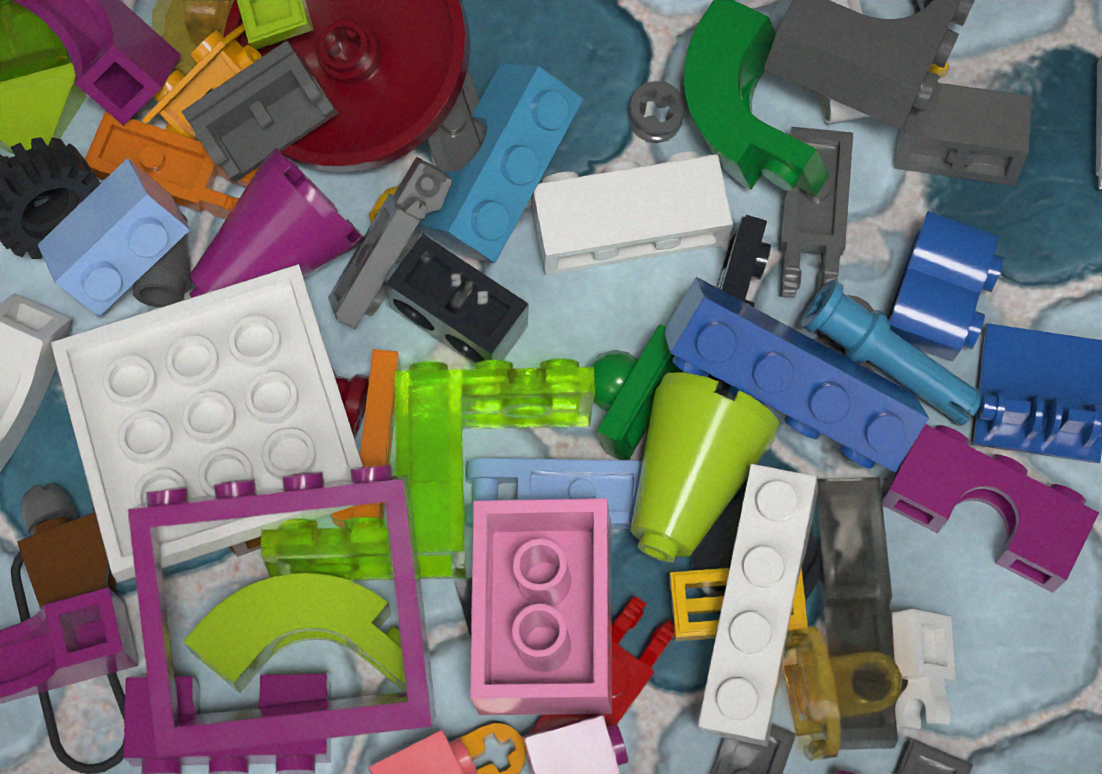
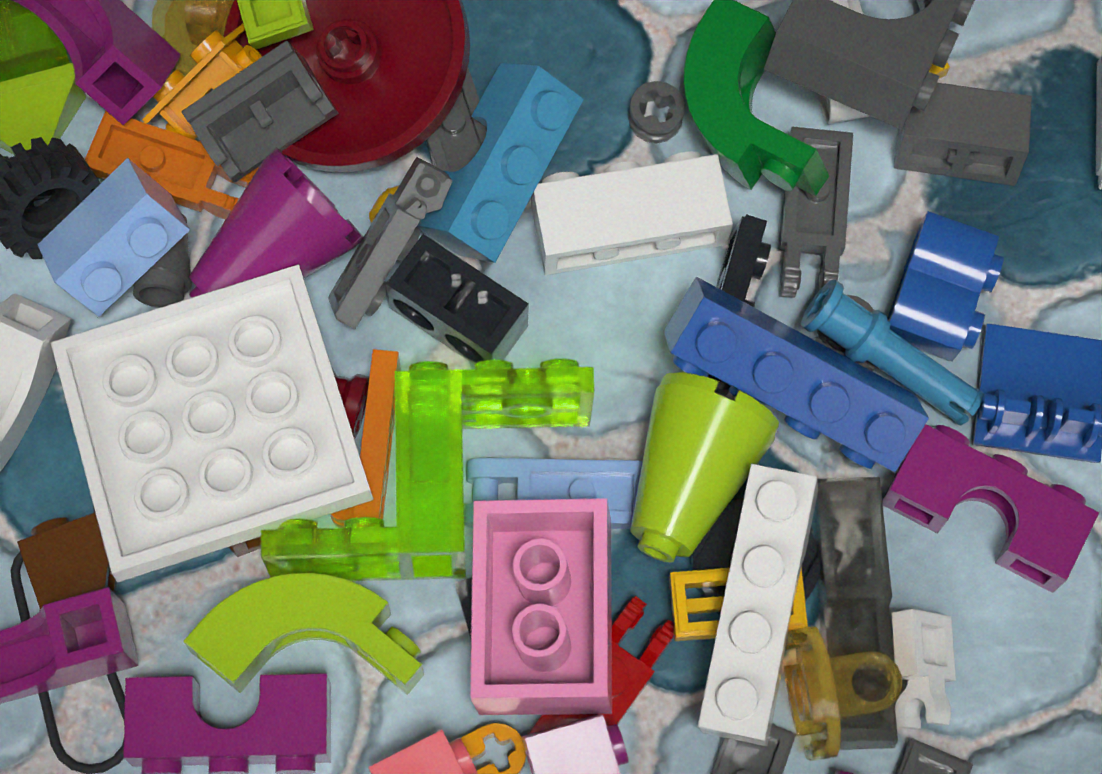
(45, 504): dark grey hinge -> none
(296, 721): magenta window -> none
(627, 392): green tile -> none

